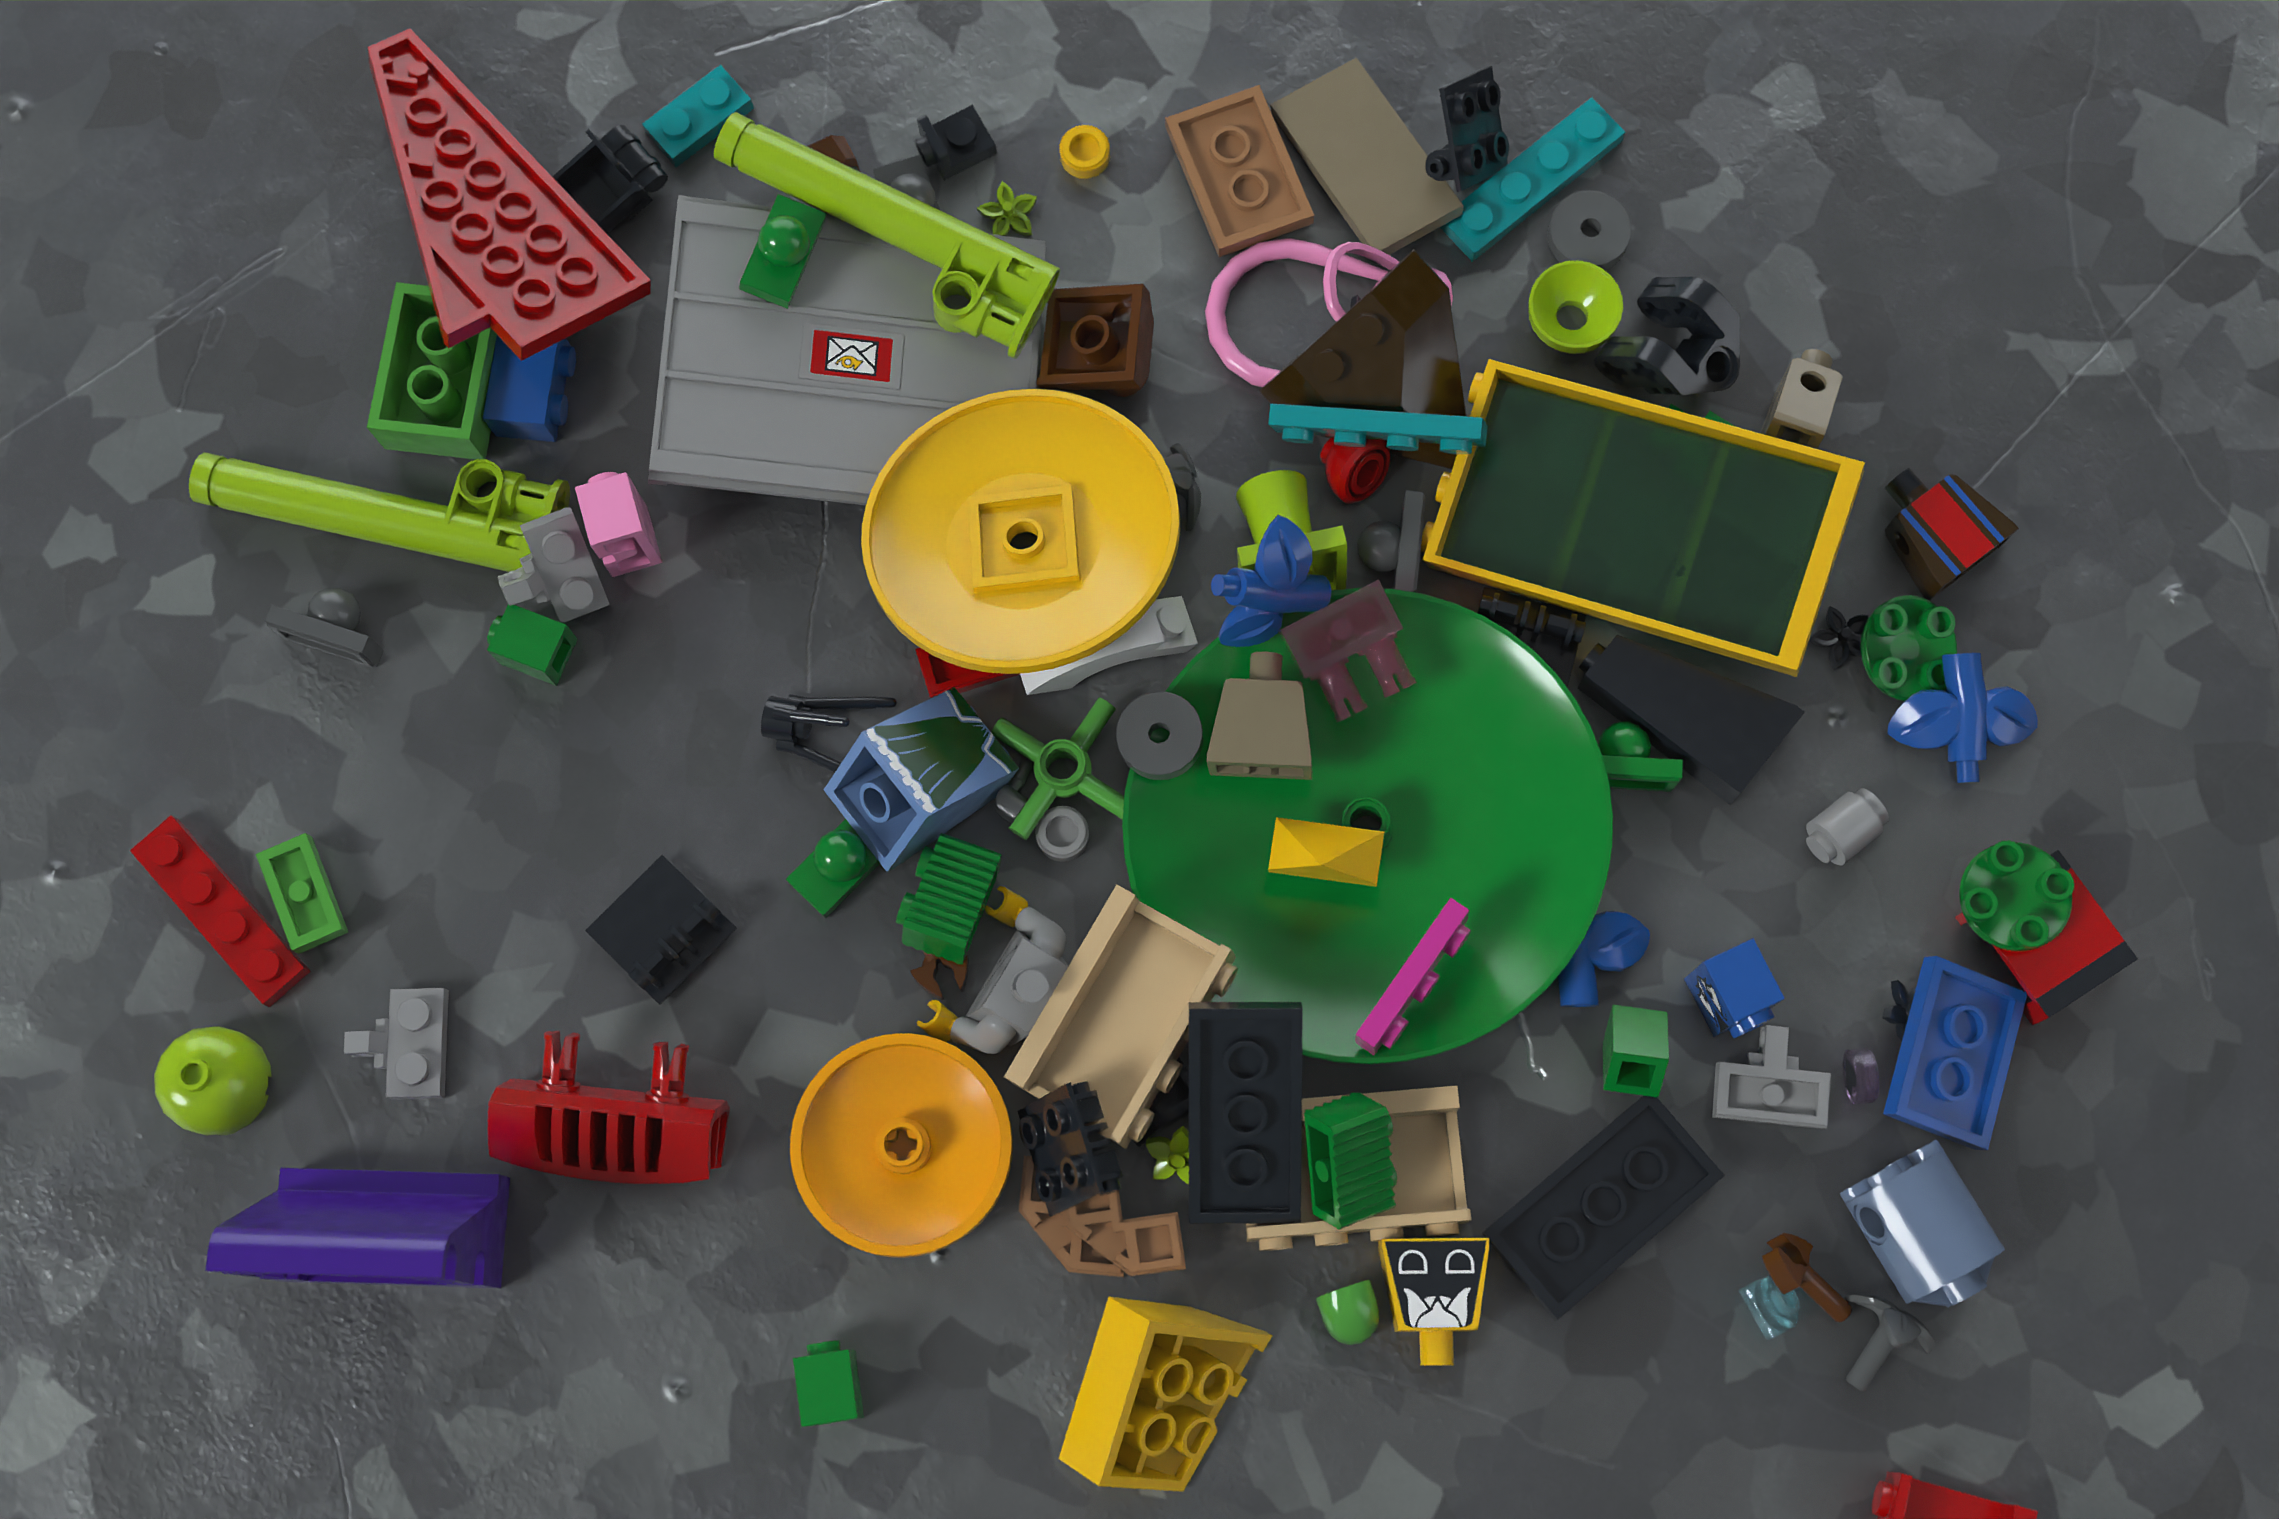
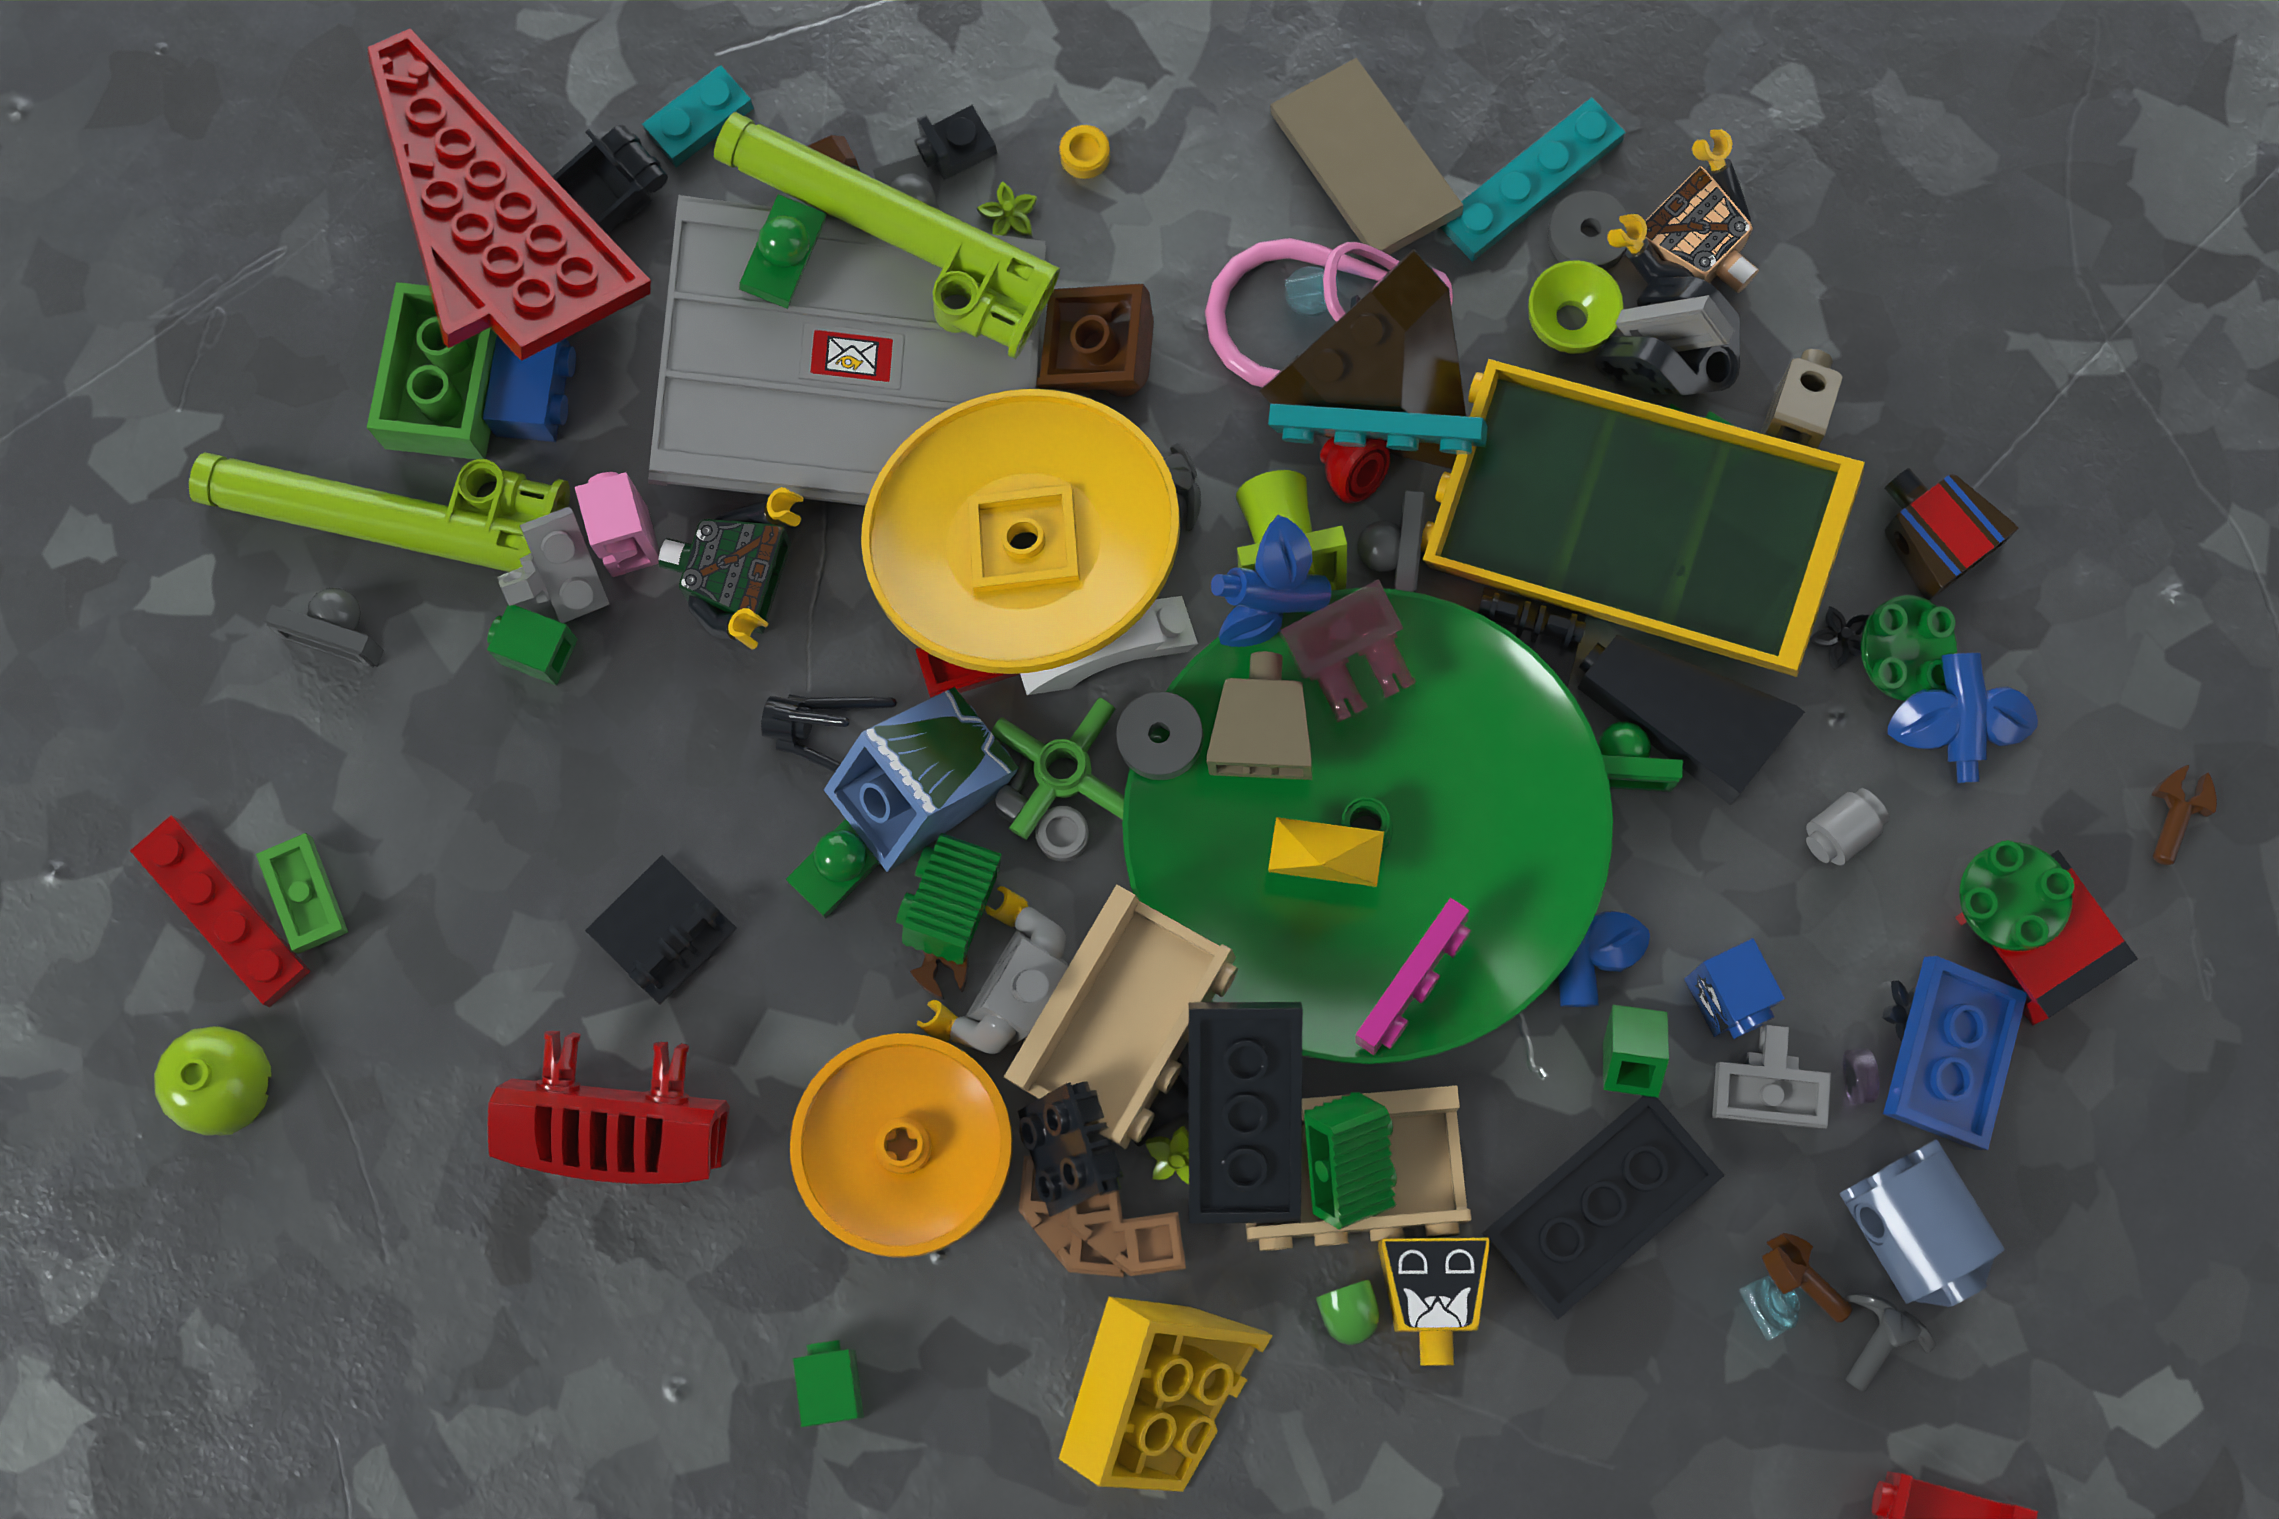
(370, 1229): dark purple panel -> none
(408, 1043): light grey hinge -> none
(735, 566): none -> torso
(1239, 171): medium nougat plate -> none
(1306, 292): none -> clear light blue plate
(1473, 130): black hinge -> none
(1678, 323): none -> light grey tile
(1696, 227): none -> torso
(2180, 811): none -> reddish brown bar

